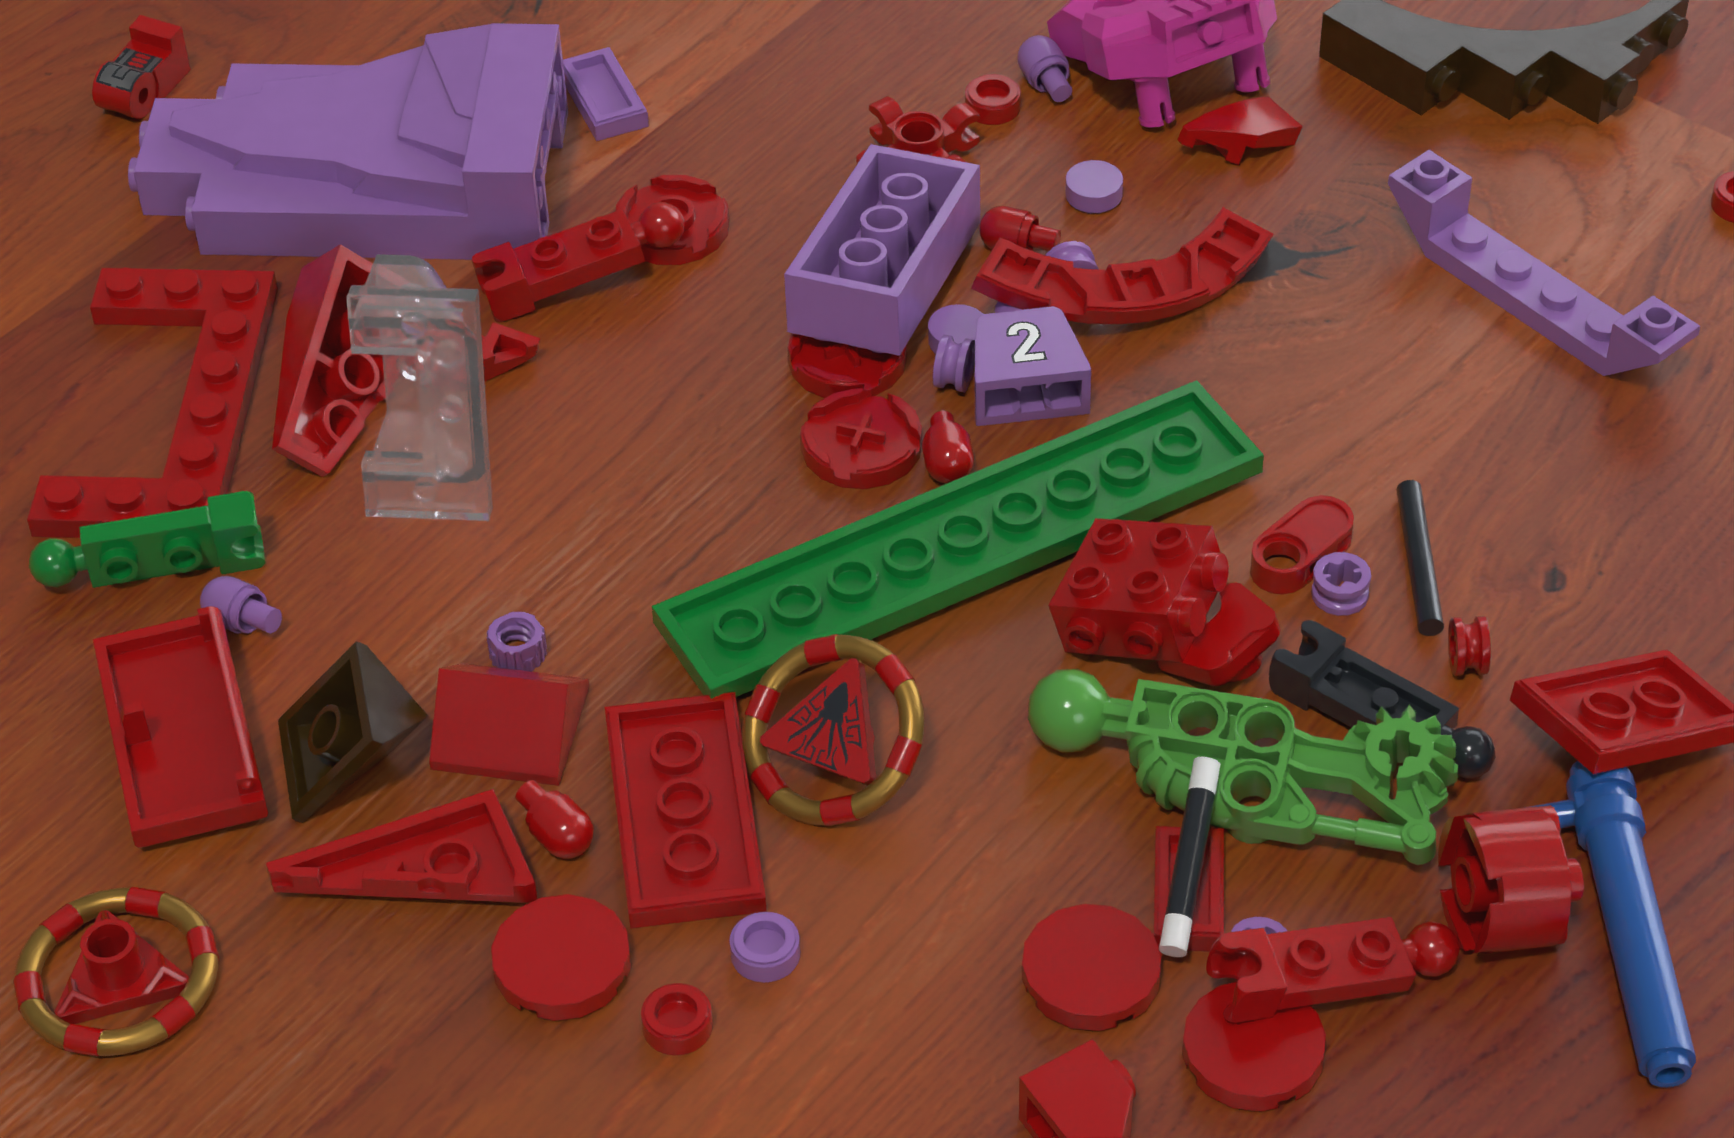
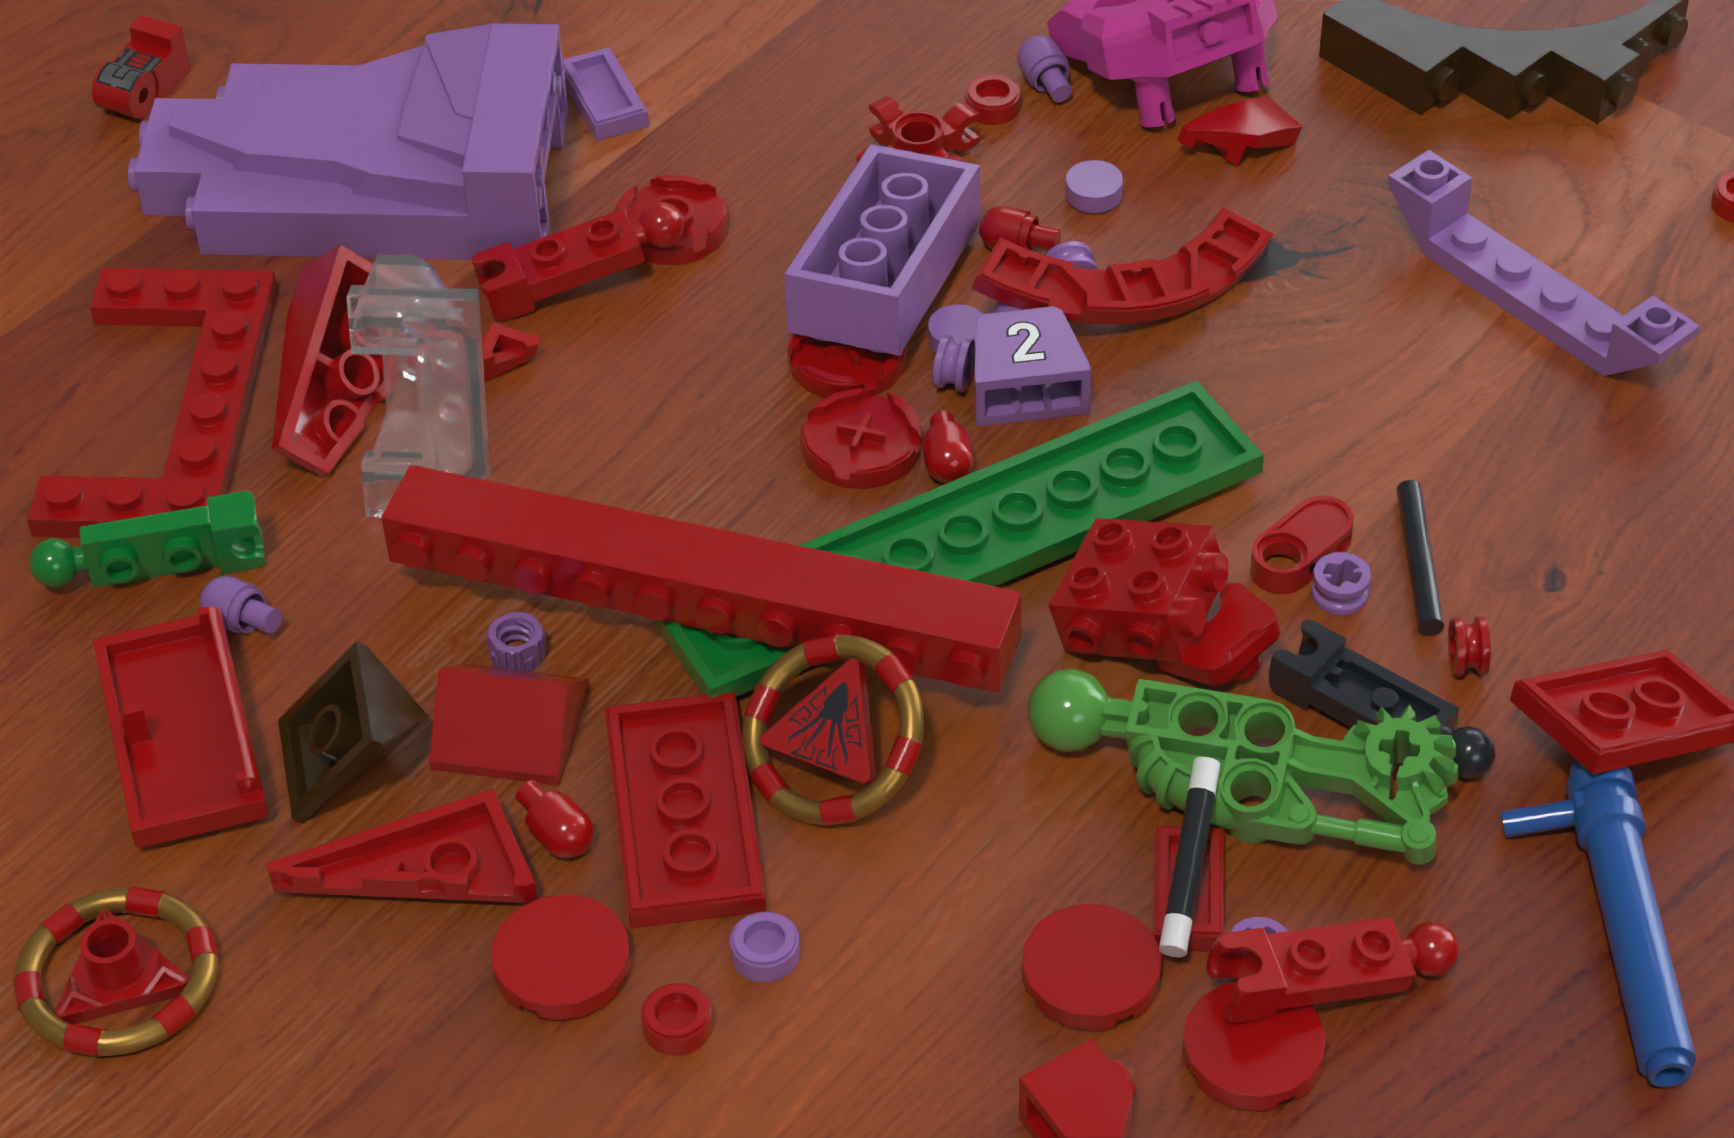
(700, 575): none -> red brick
(1508, 879): red brick -> none

